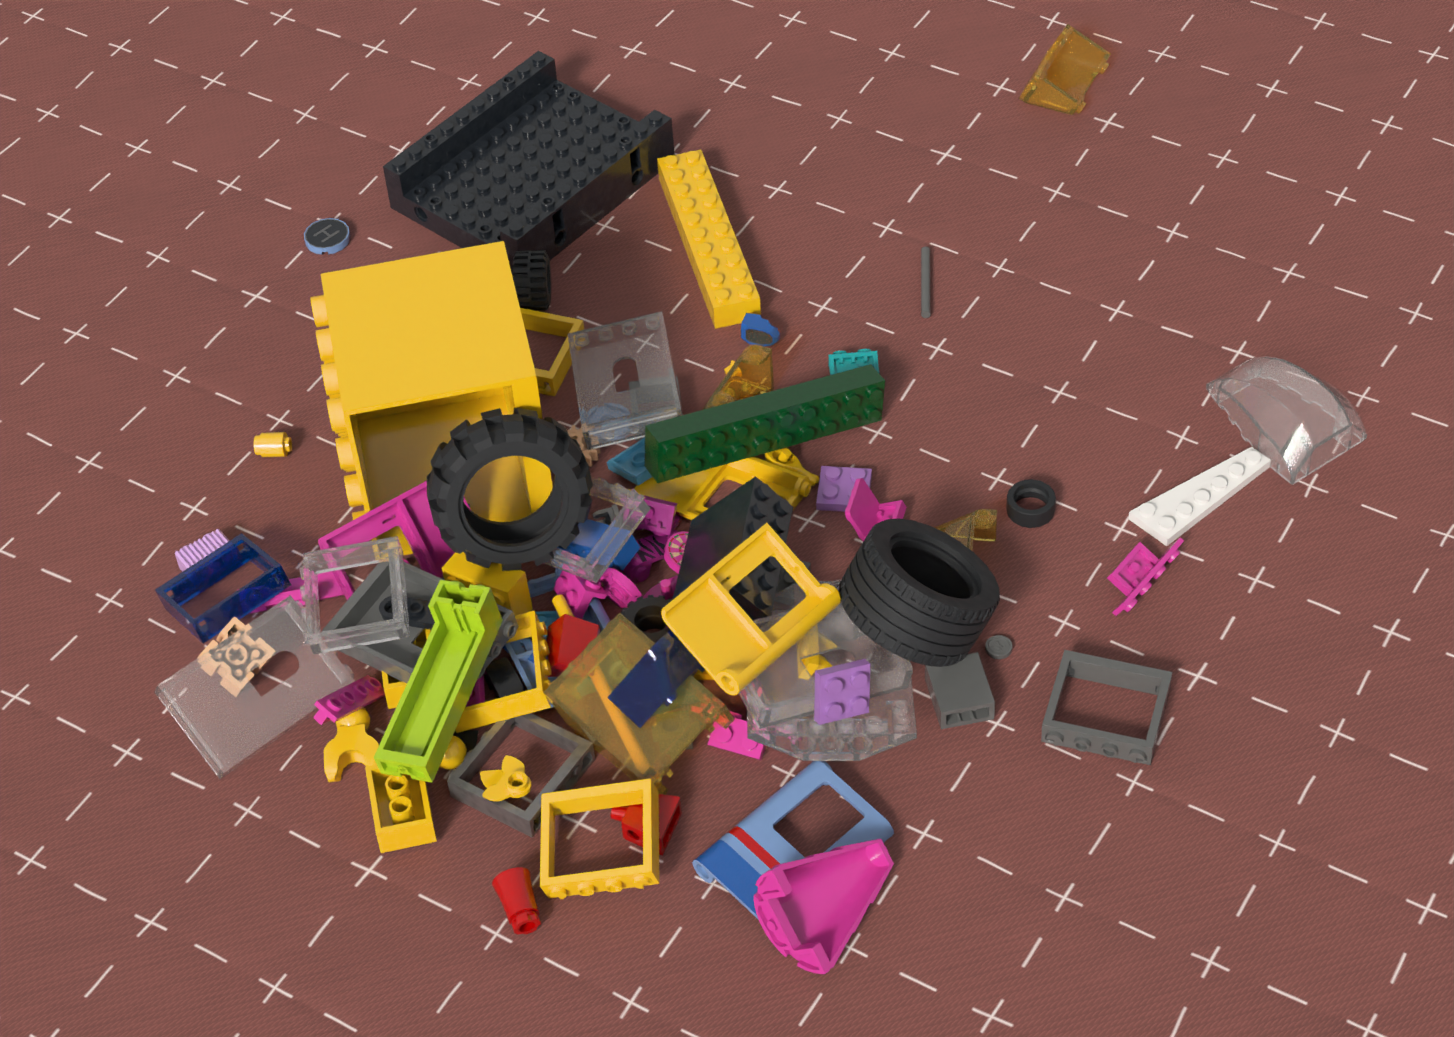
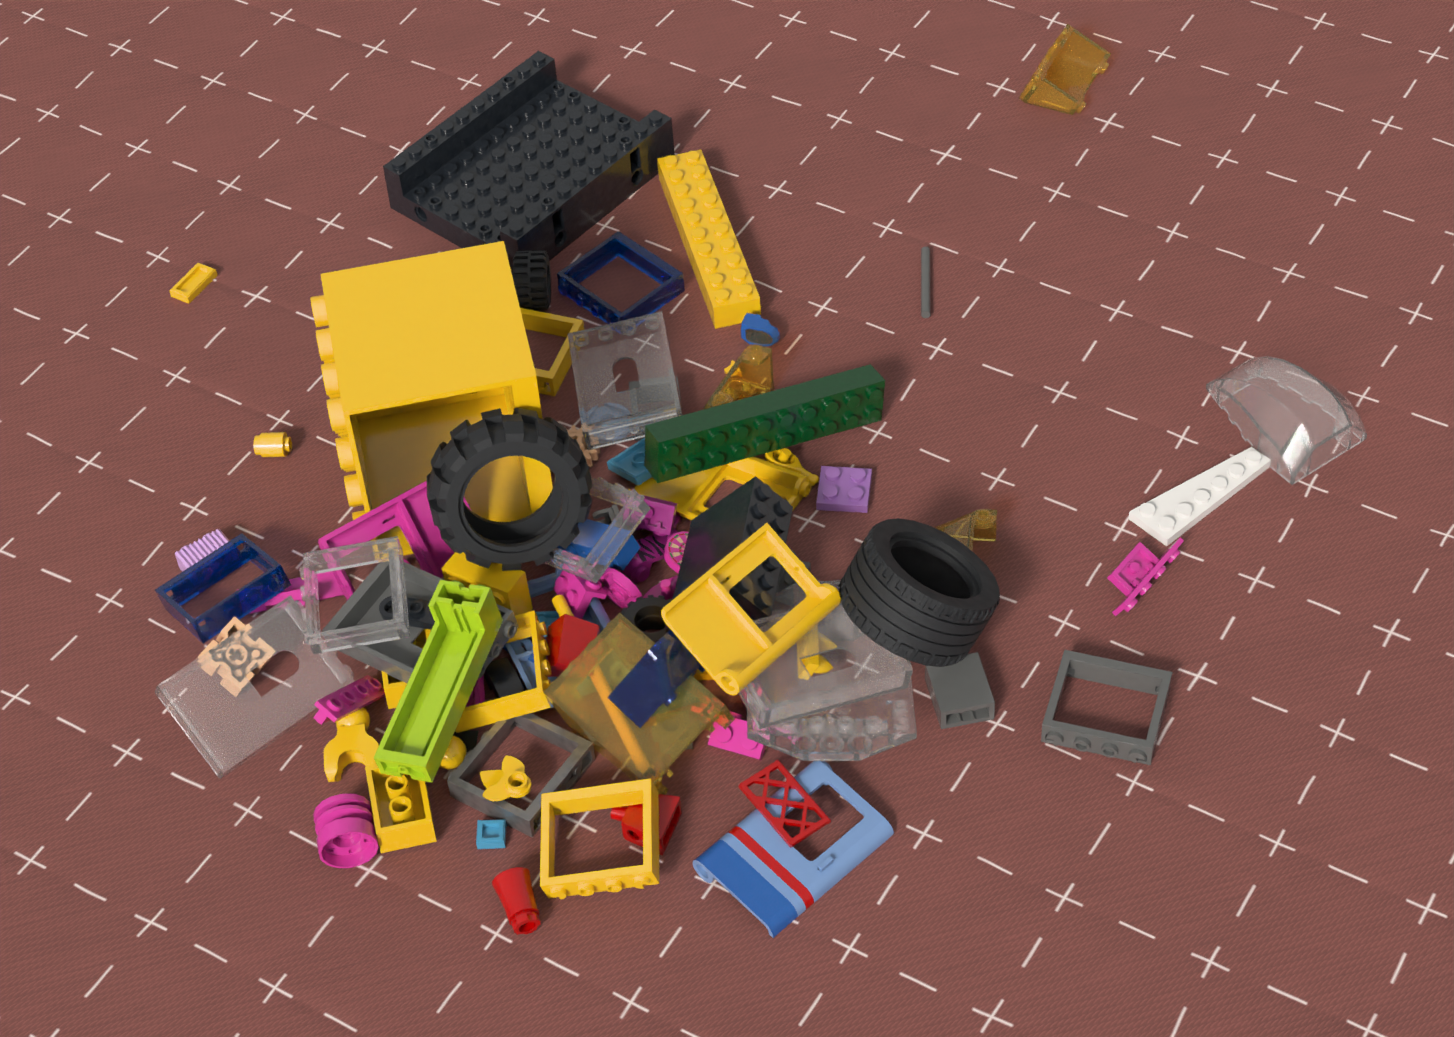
(193, 283): none -> yellow tile
(327, 236): tile -> none
(345, 831): none -> dark pink wheel
(491, 834): none -> dark azure tile
(620, 245): none -> clear blue window
(776, 822): none -> red window
(820, 900): dark pink cone -> none
(842, 691): medium lavender plate -> none
(843, 361): teal bracket -> none
(865, 510): dark pink bracket -> none
(998, 647): dark grey piece -> none
(1027, 517): black tyre -> none

